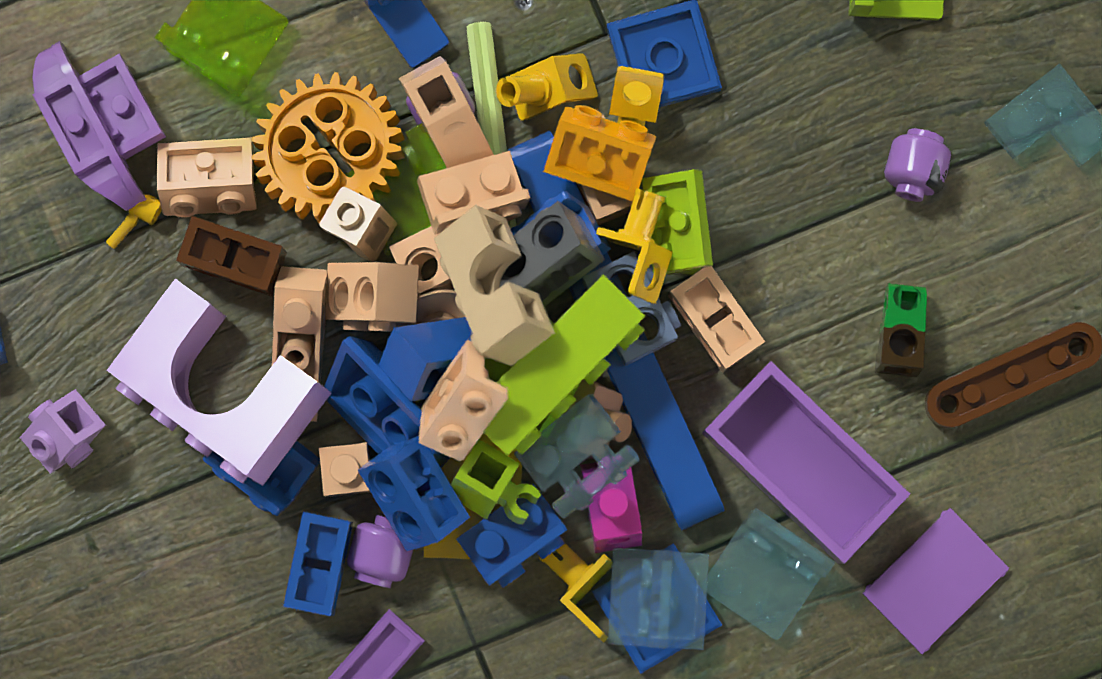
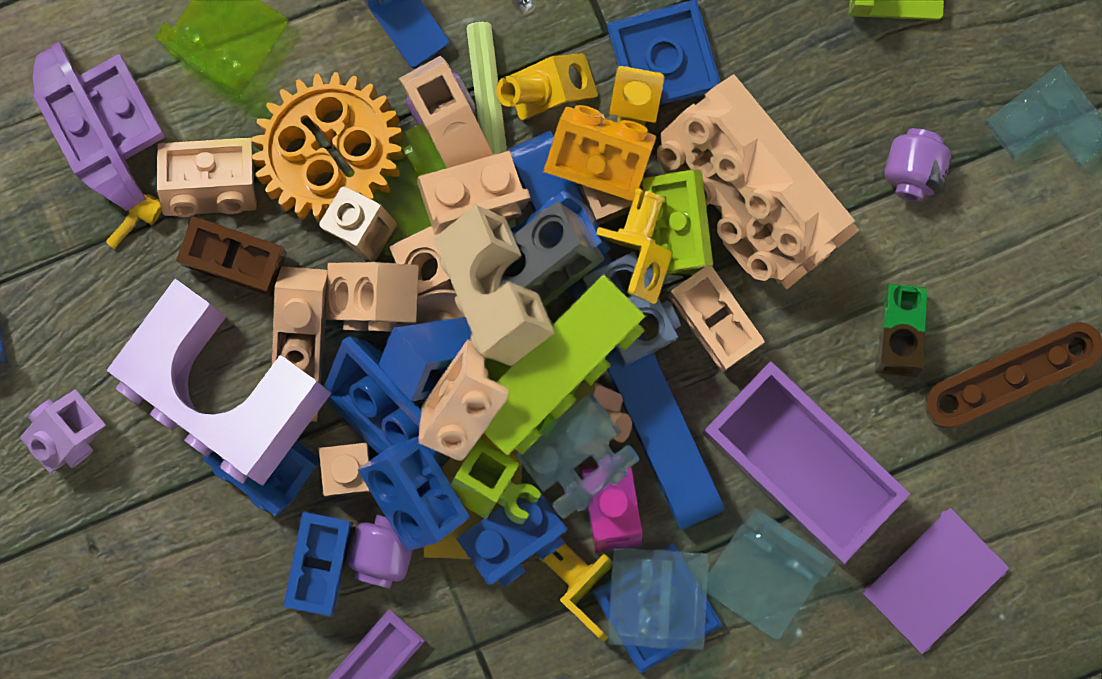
(768, 195): none -> light nougat brick

